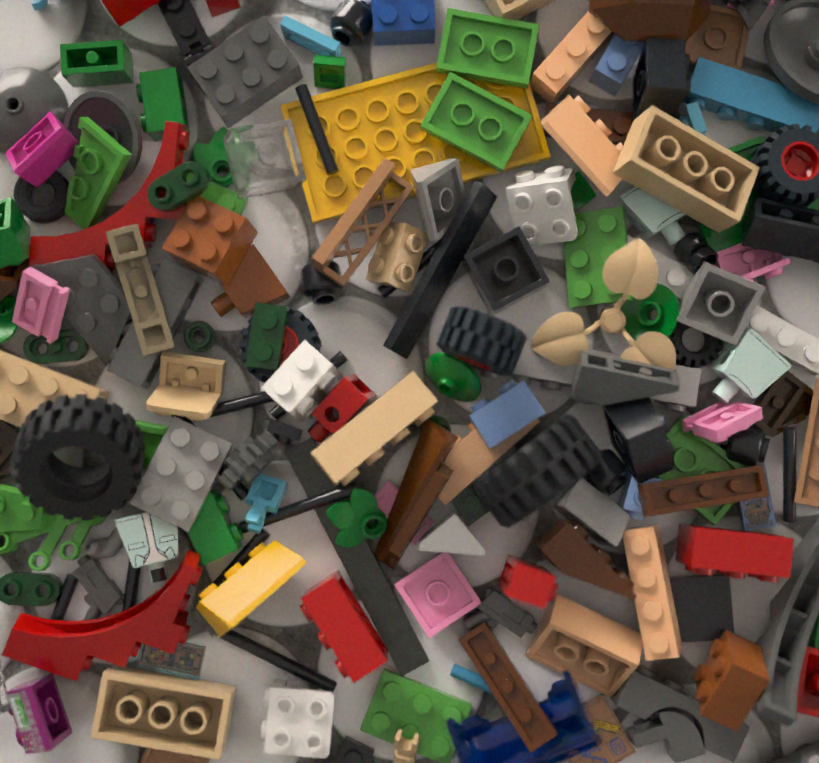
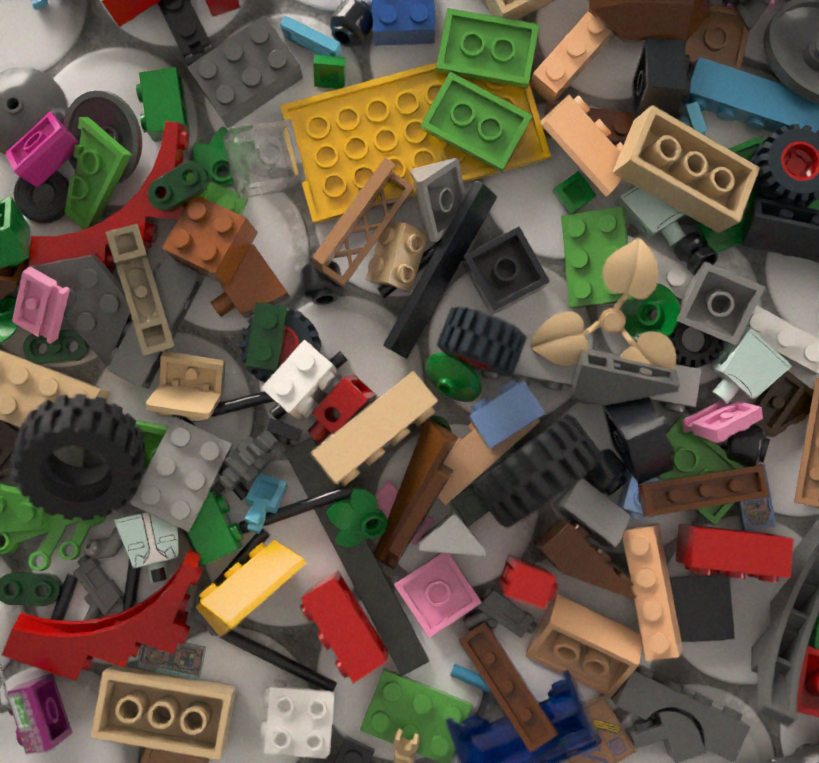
(96, 63): green brick -> none
(190, 332): dark green plate -> none
(316, 129): black bar -> none
(543, 205): white bracket -> none
(615, 64): medium blue brick -> none
(730, 680): dark orange brick -> none
(751, 262): bright pink bracket -> none
(789, 474): black bar -> none

